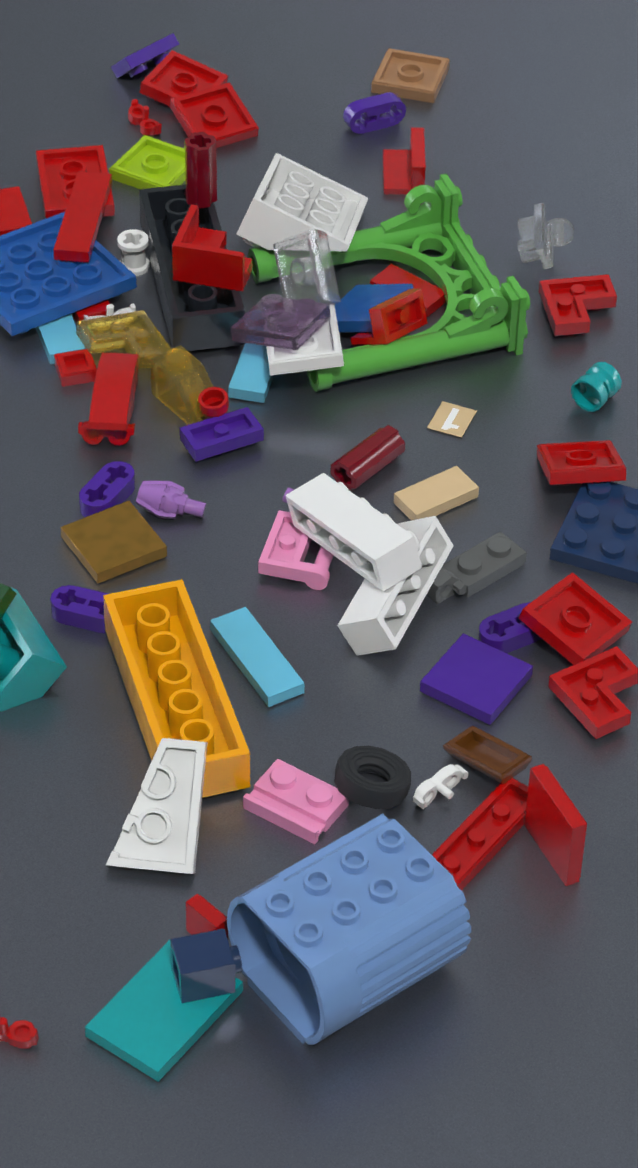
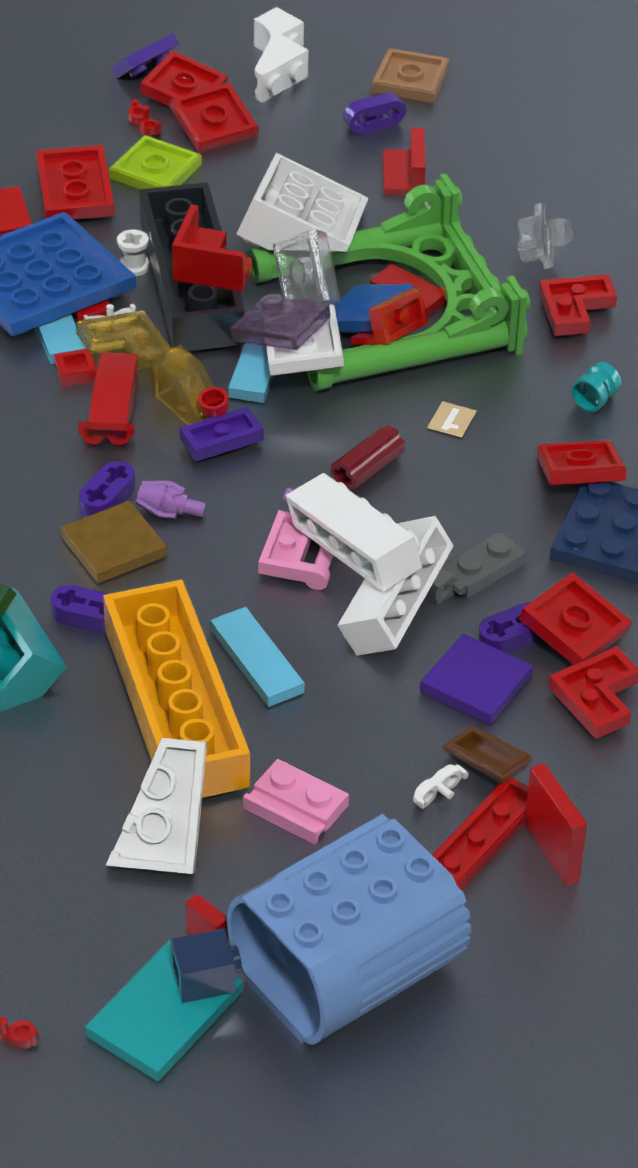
(82, 217): red tile -> none
(201, 169): dark red axle -> none
(283, 56): none -> white arch
(367, 792): black tyre -> none
(436, 494): tan tile -> none

